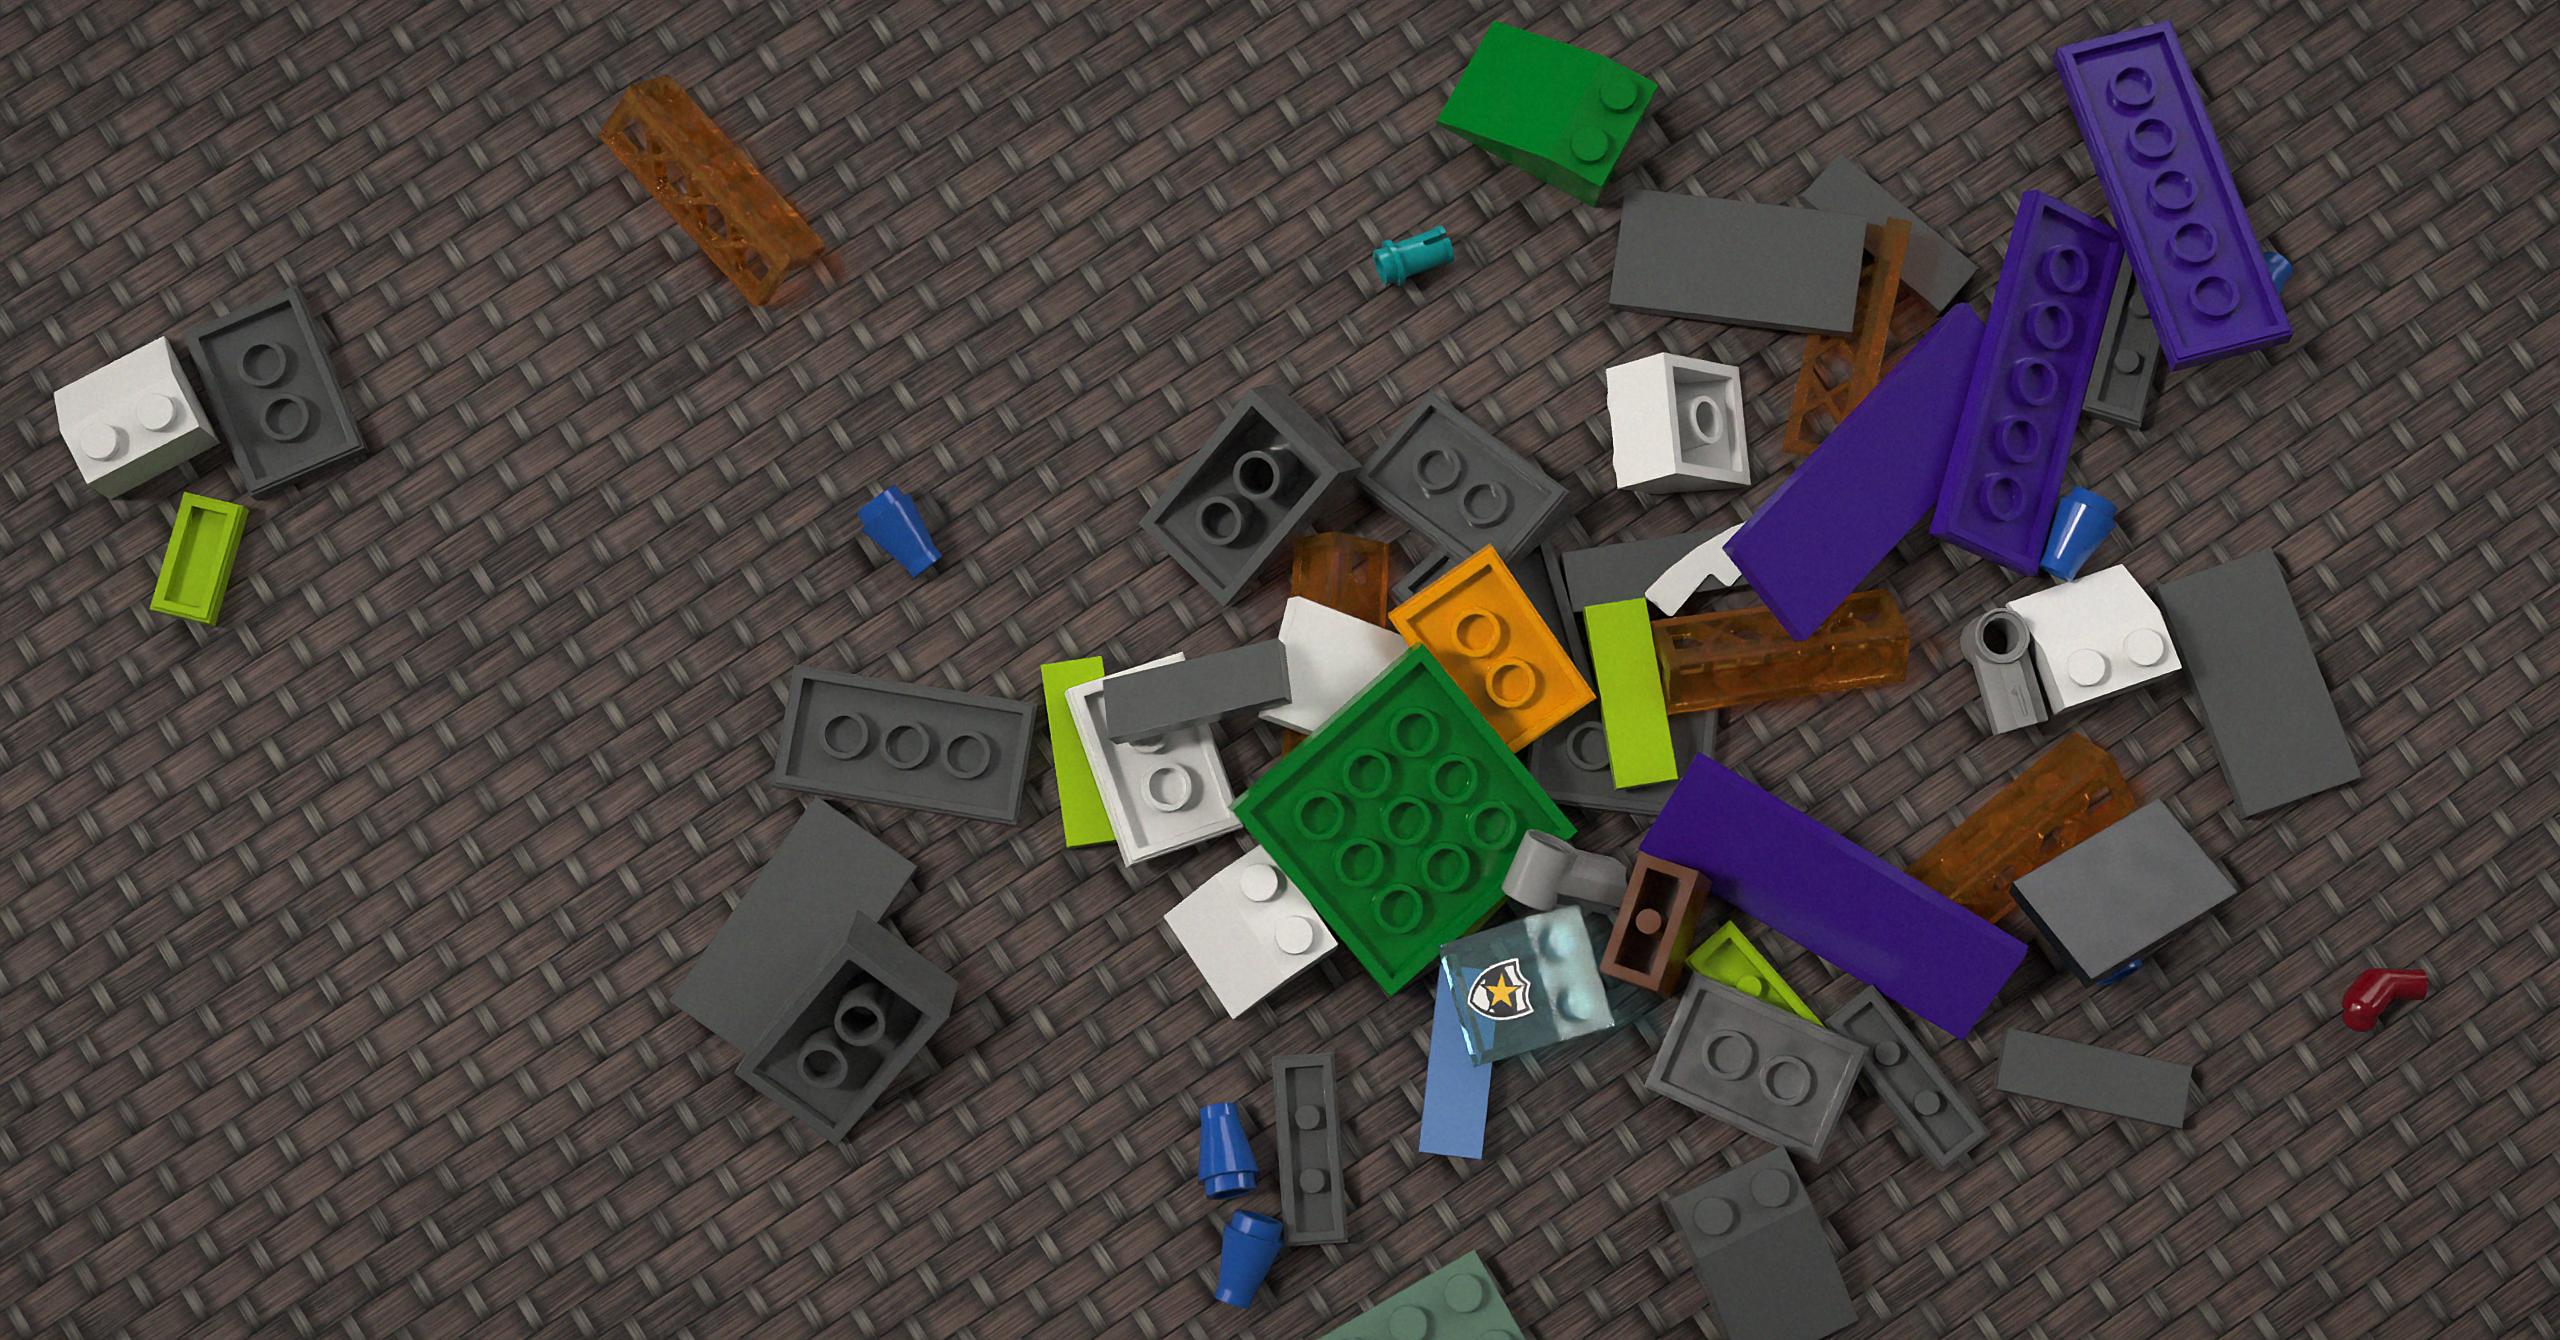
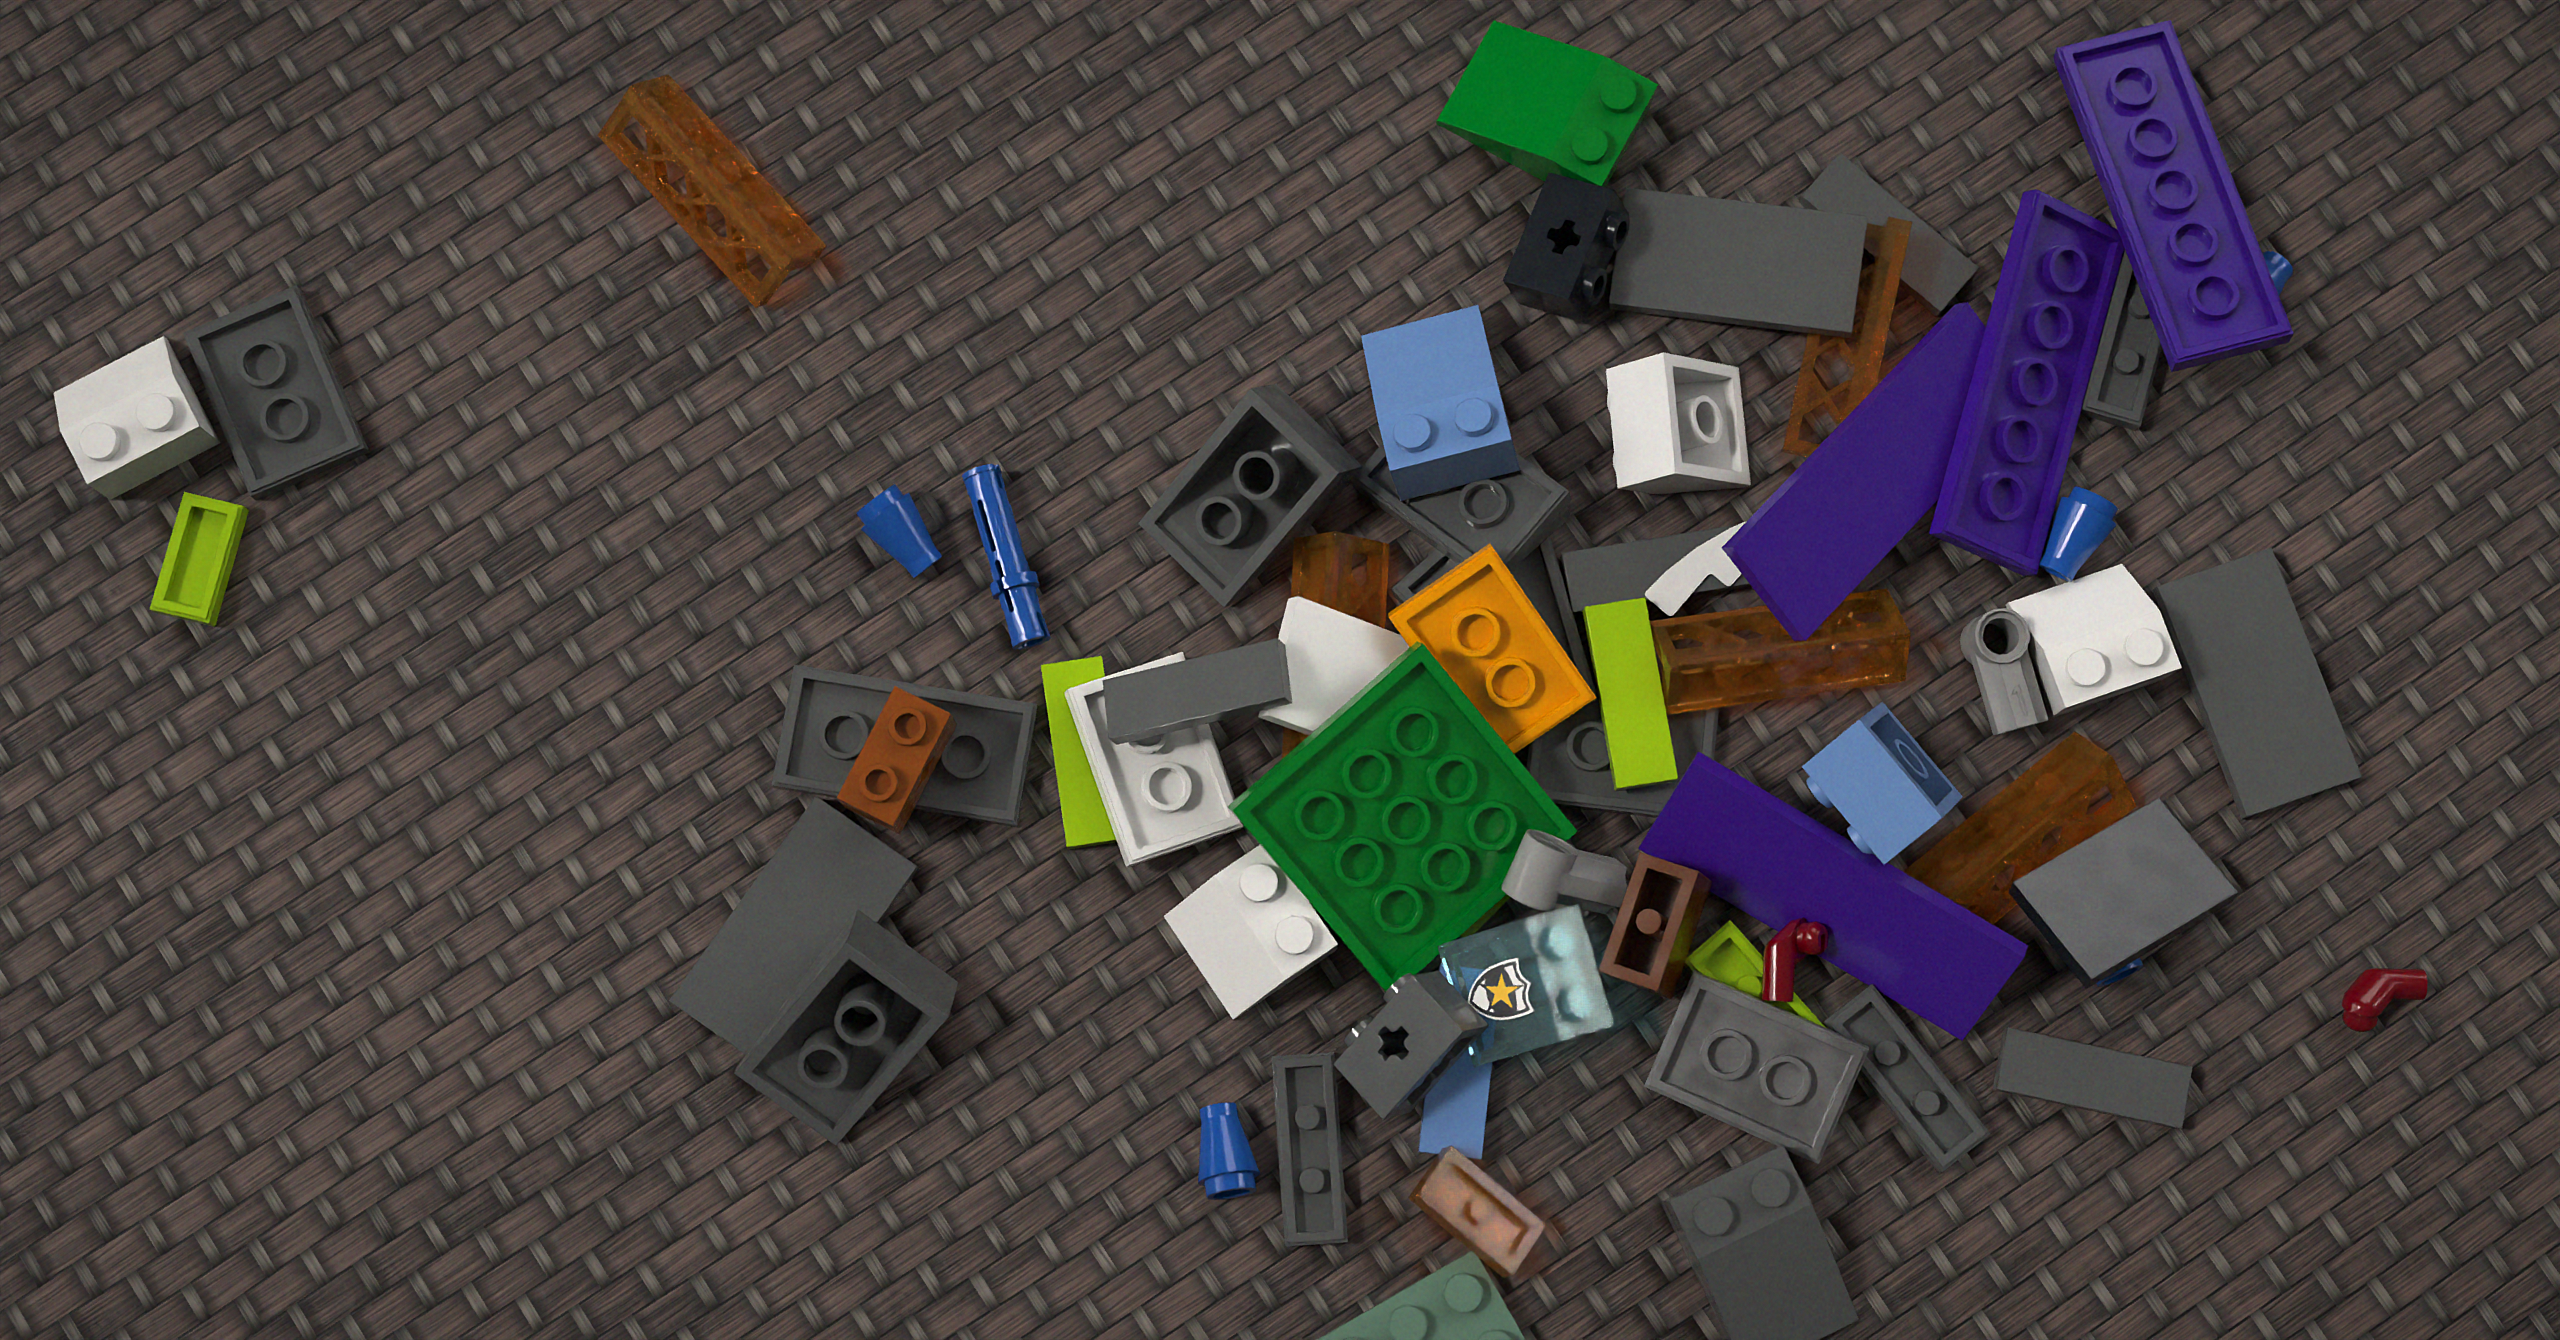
(897, 760): none -> dark orange brick
(1013, 581): none -> blue pin
(1247, 1255): blue cone -> none
(1409, 1043): none -> dark grey brick
(1413, 255): teal pin -> none
(1439, 403): none -> medium blue slope
(1477, 1211): none -> clear orange plate
(1567, 247): none -> black brick
(1785, 952): none -> dark red arm
(1881, 784): none -> medium blue brick

